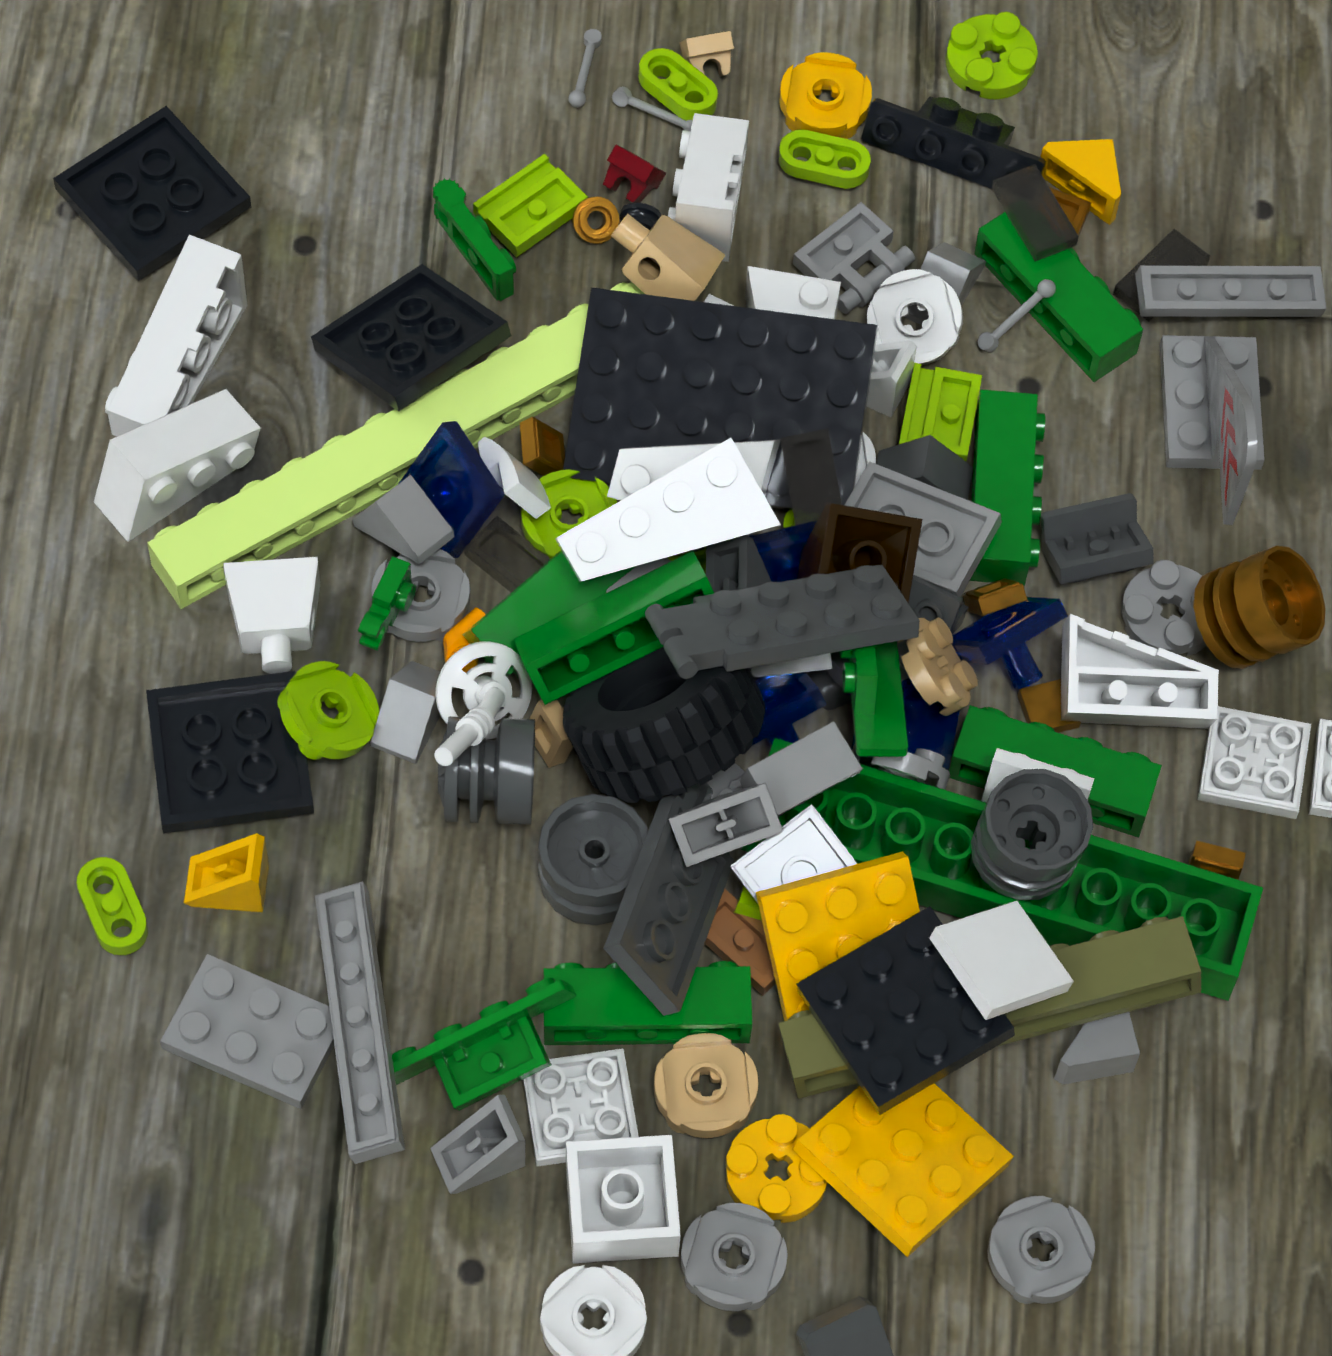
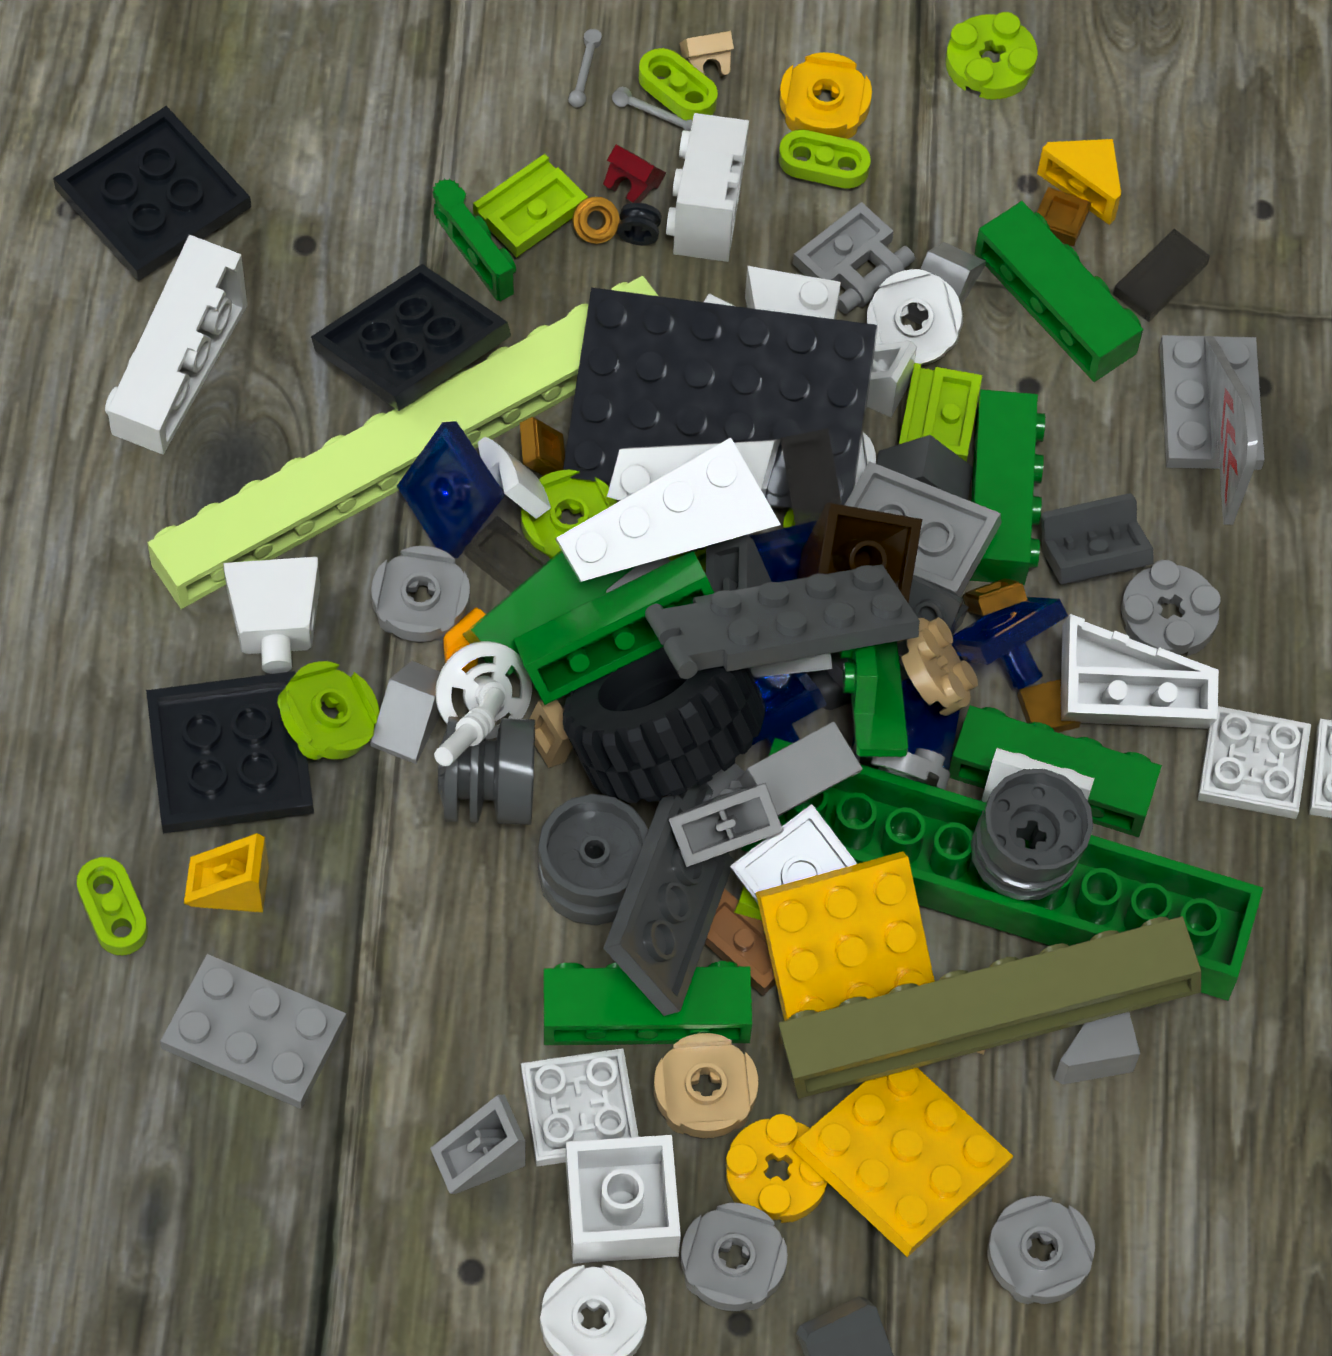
(173, 461): white wedge -> none
(359, 1023): light grey tile -> none
(392, 595): green plate -> none
(406, 522): light grey slope -> none
(490, 1051): green bracket -> none
(667, 258): tan torso -> none
(900, 1013): black plate -> none
(948, 139): black bracket -> none
(989, 341): light grey hinge -> none
(1001, 960): white tile -> none
(1035, 212): clear smoke tile -> none
(1217, 859): pearl gold tile -> none
(1230, 291): light grey plate -> none
(1259, 607): pearl gold wheel -> none

